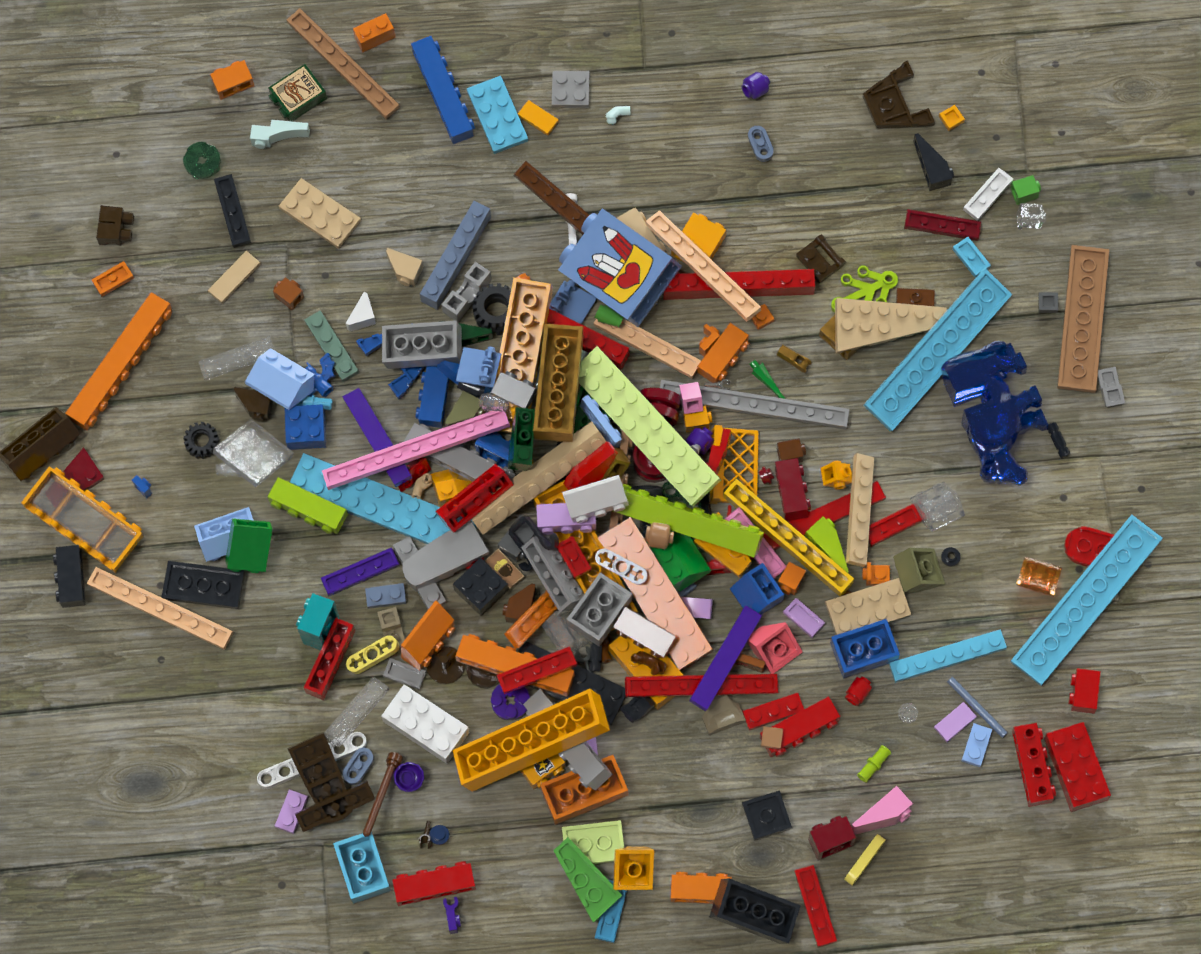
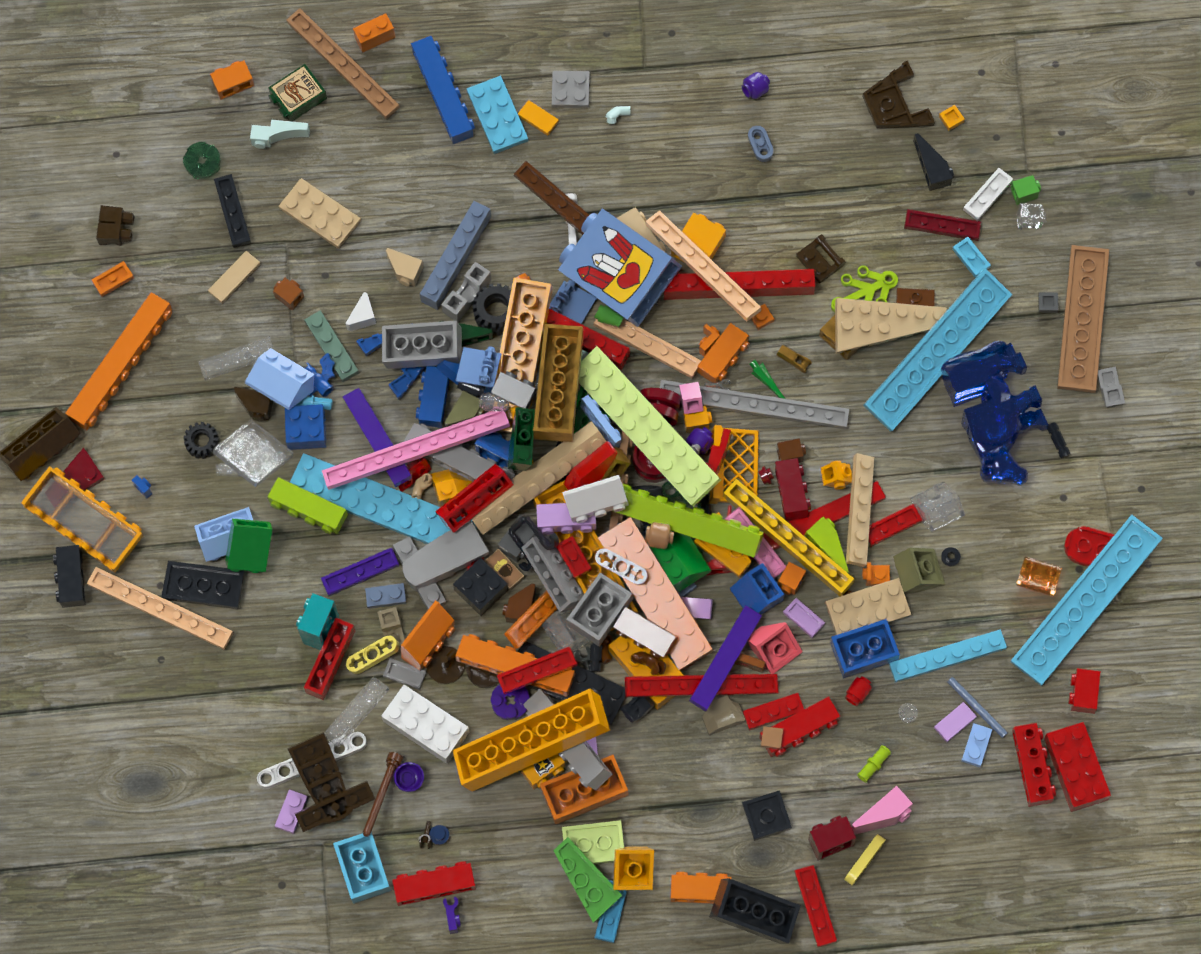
(358, 766): sand blue plate -> none

